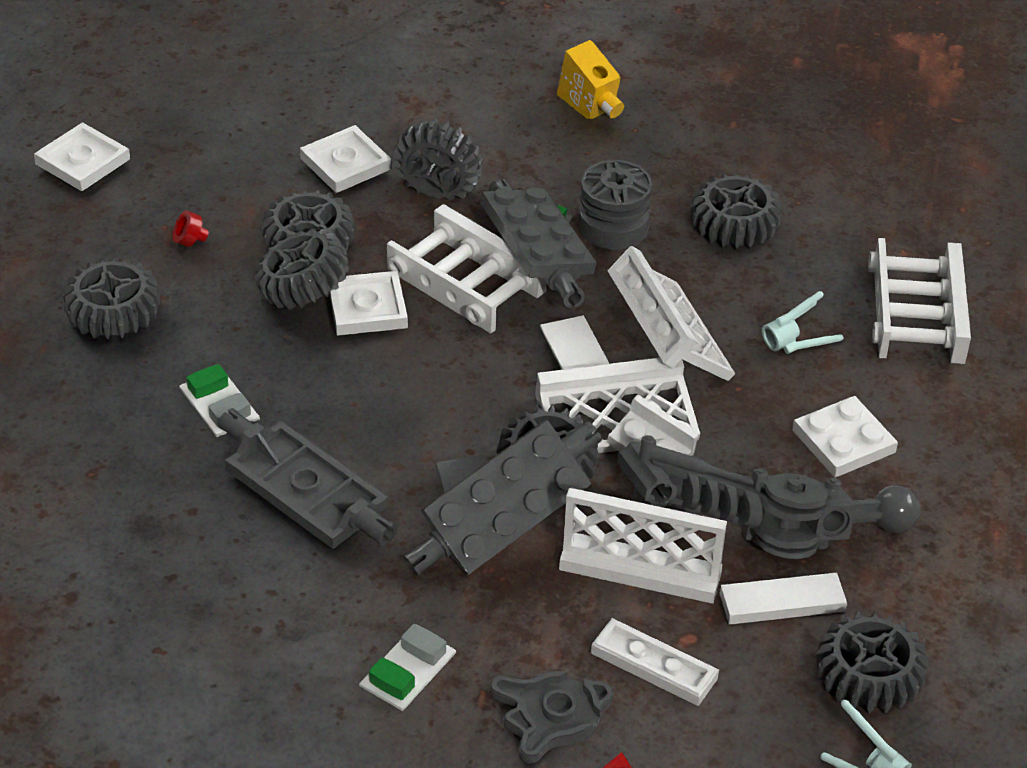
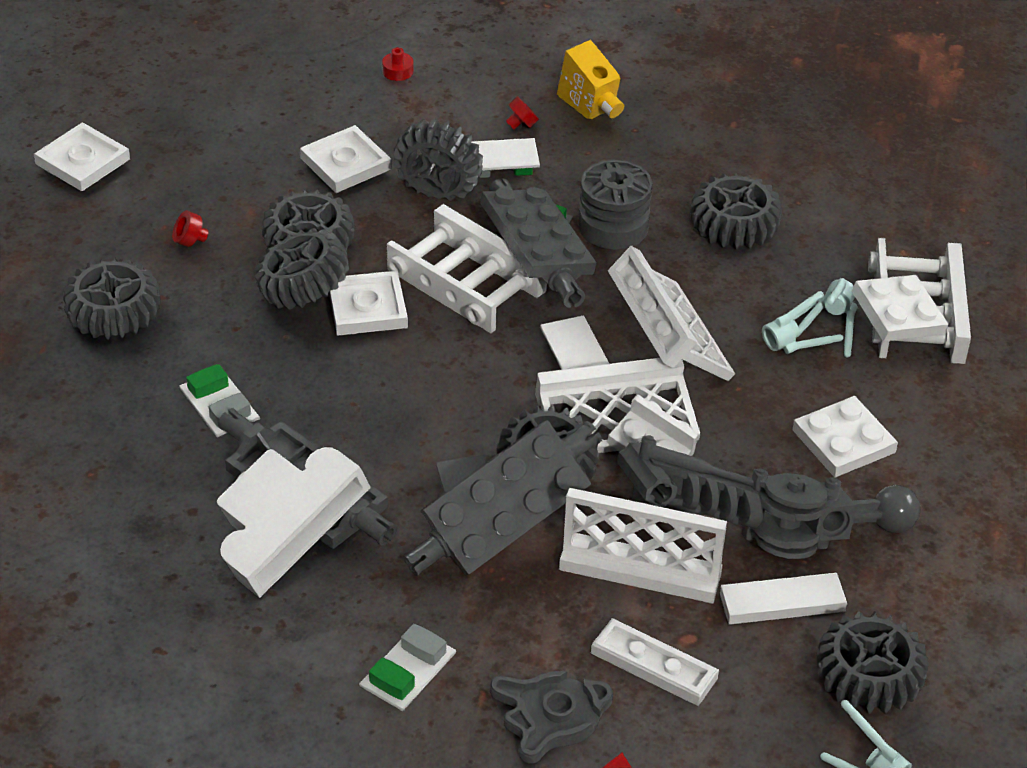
(285, 512): none -> white brick
(397, 65): none -> red tile
(509, 154): none -> white piece
(521, 114): none -> red tile
(836, 301): none -> light aqua plant
(899, 307): none -> white plate

